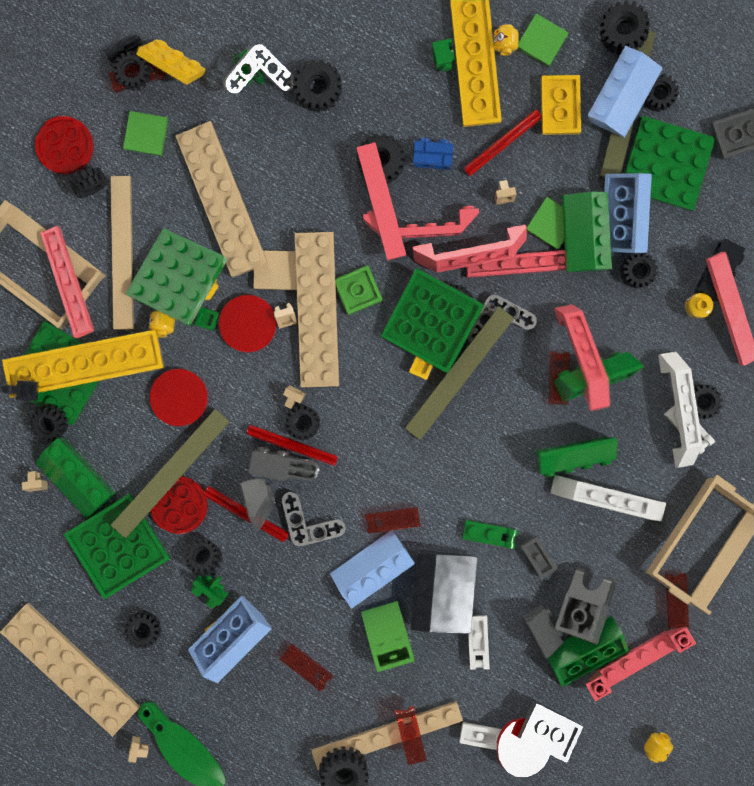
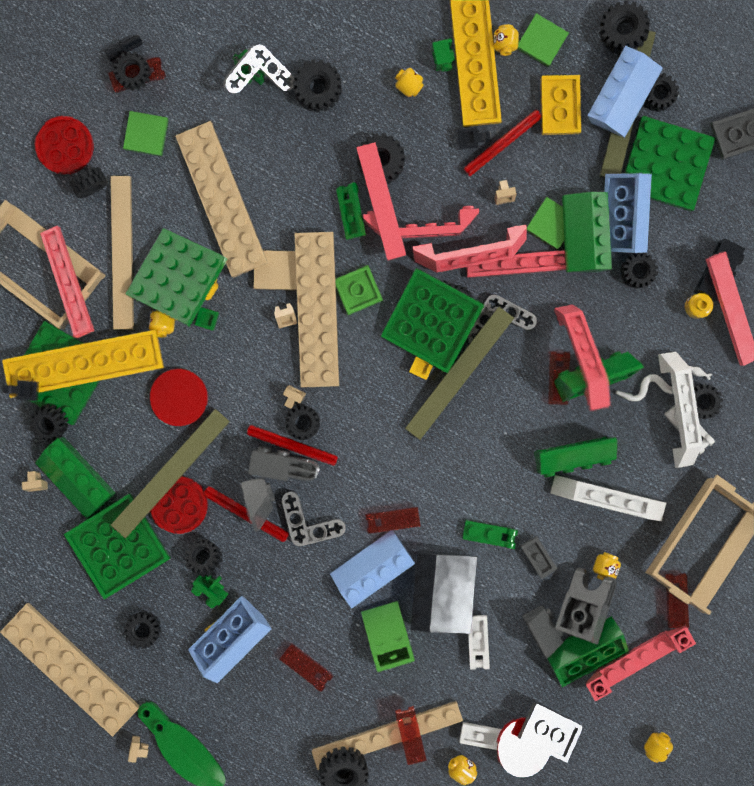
(171, 61): yellow plate -> none
(247, 323): red tile -> none
(351, 211): none -> green plate
(409, 82): none -> yellow head
(433, 154): blue brick -> none
(462, 770): none -> yellow head
(469, 138): none -> black plate
(606, 566): none -> yellow head
(661, 383): none -> white animal

